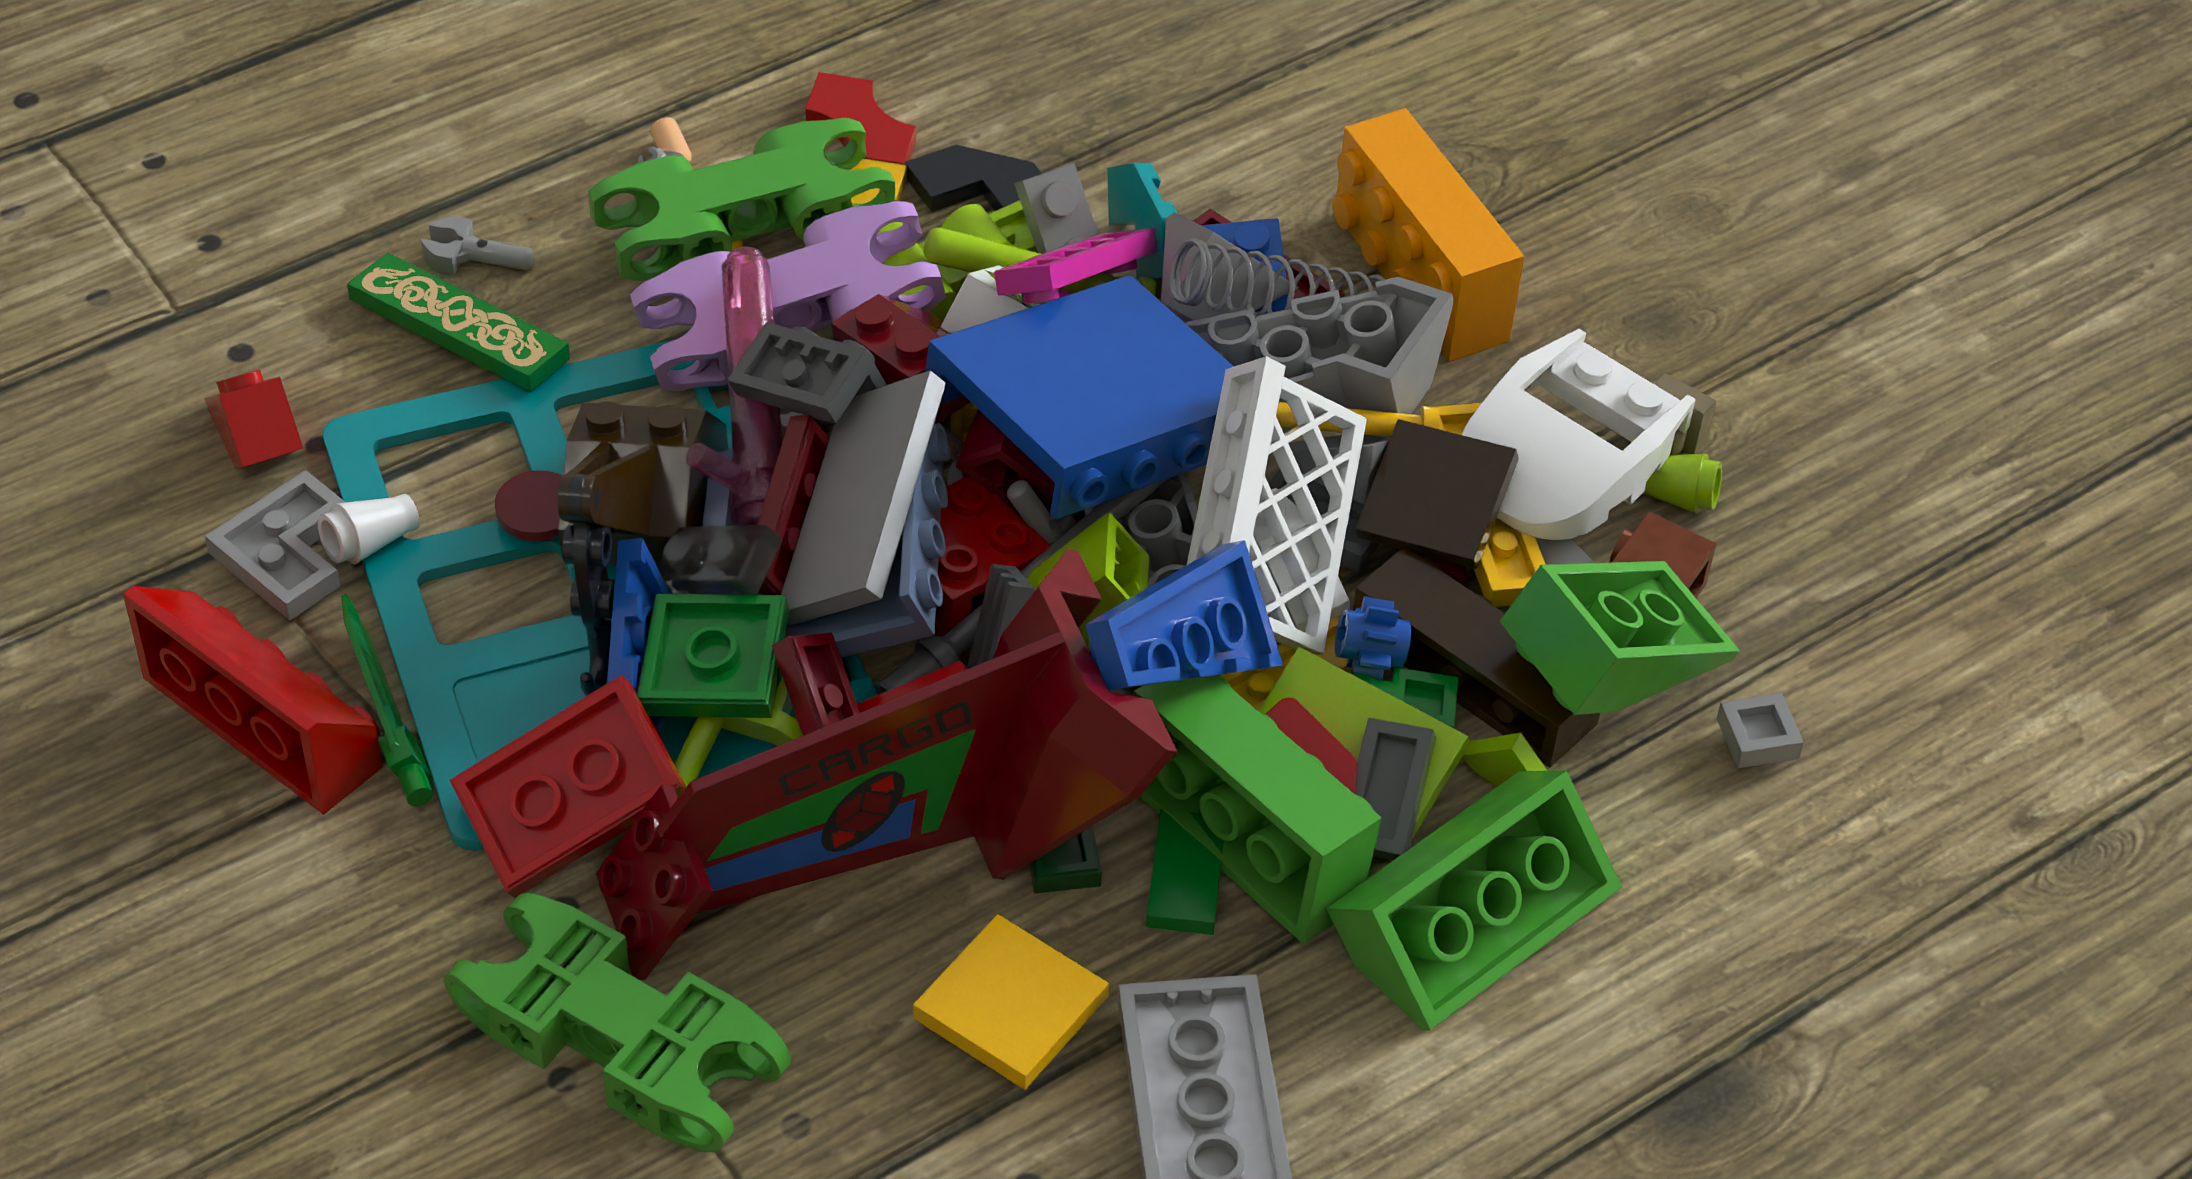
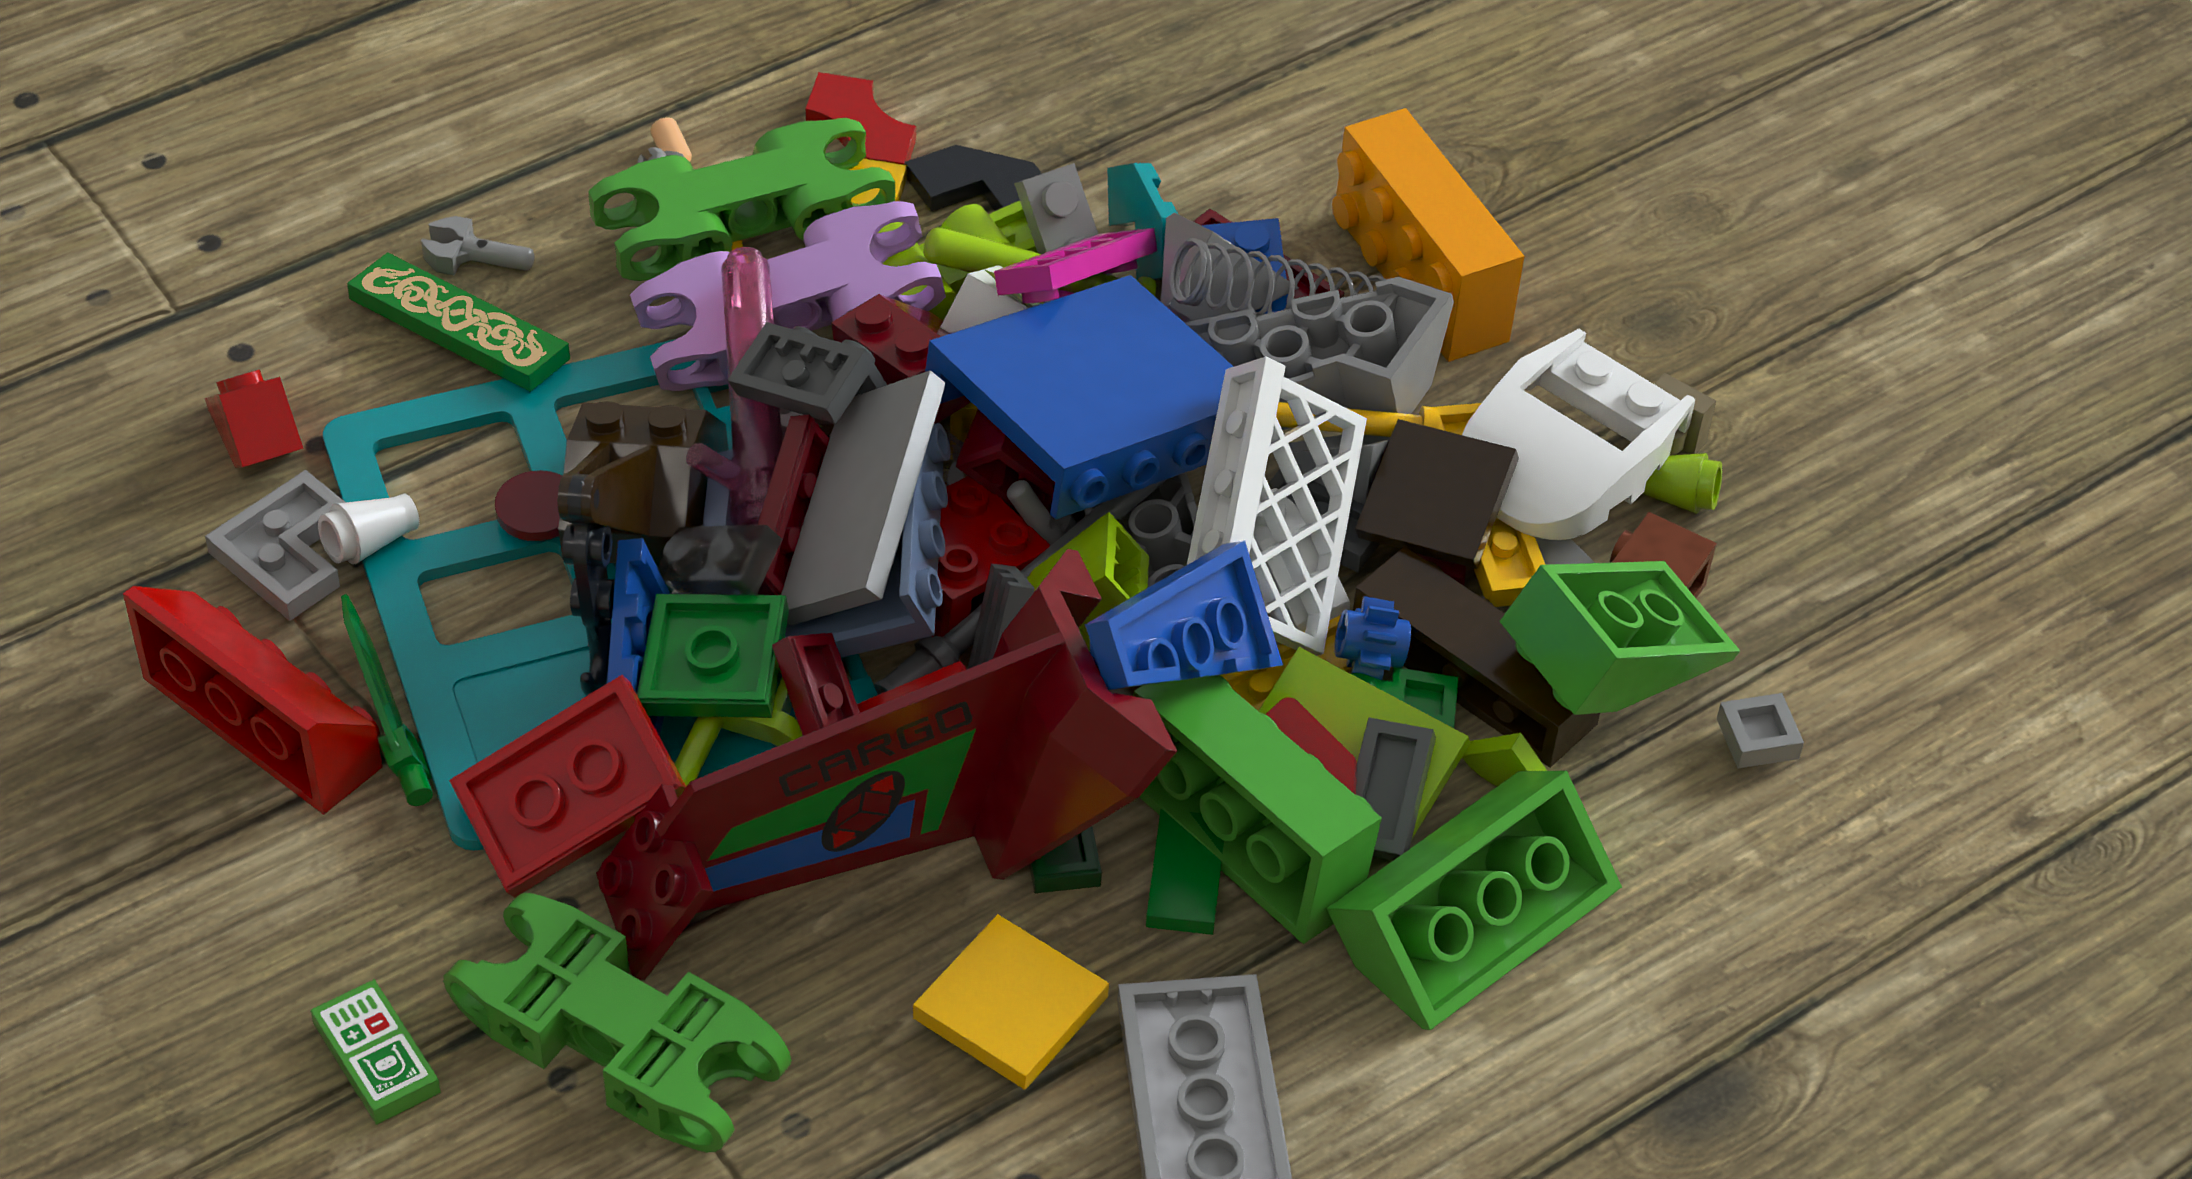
(375, 1051): none -> tile

